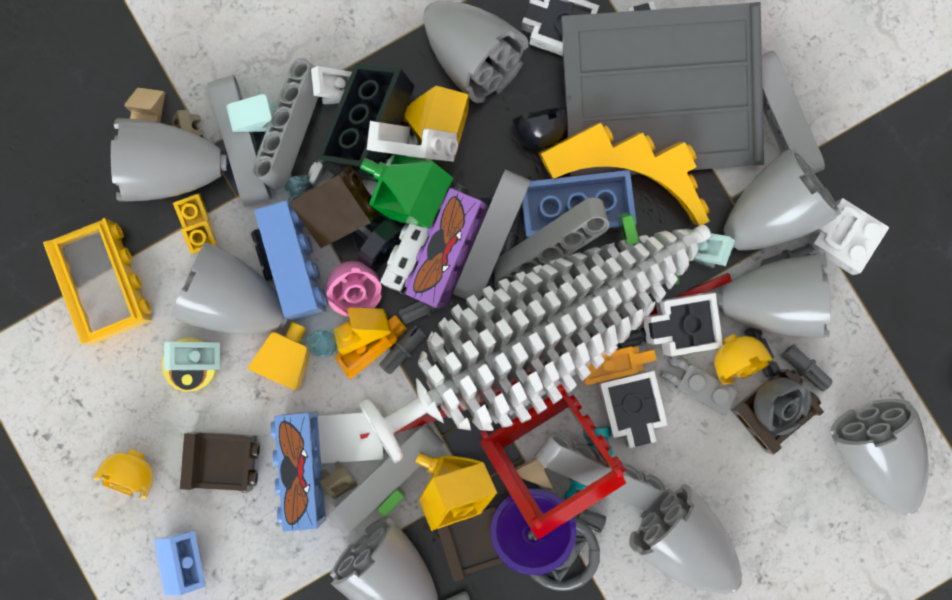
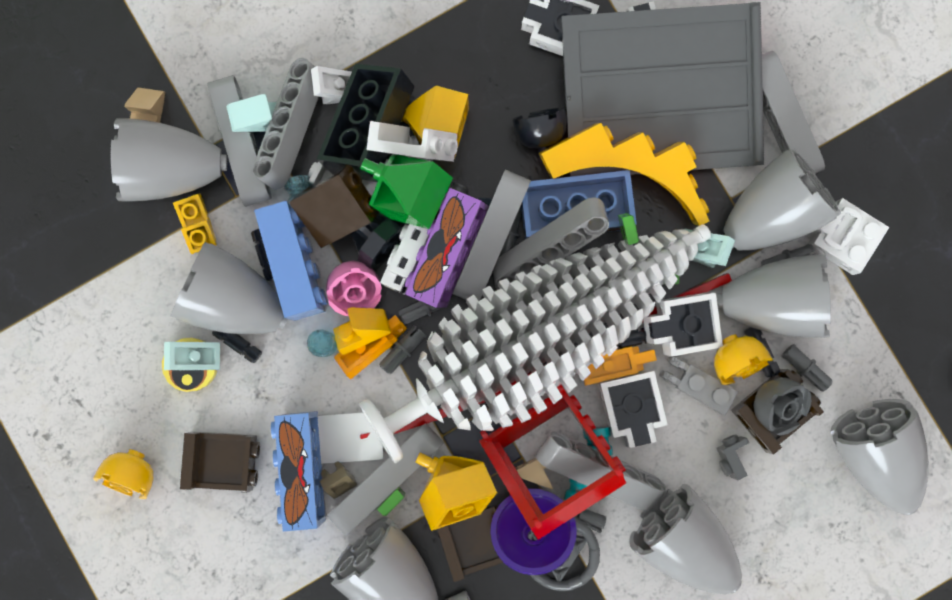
(98, 281): window -> none
(179, 563): light blue brick -> none
(184, 120): dark tan tile -> none
(239, 345): none -> black axle
(283, 358): yellow torso -> none
(463, 40): light grey cylinder -> none
(730, 461): none -> dark grey bracket

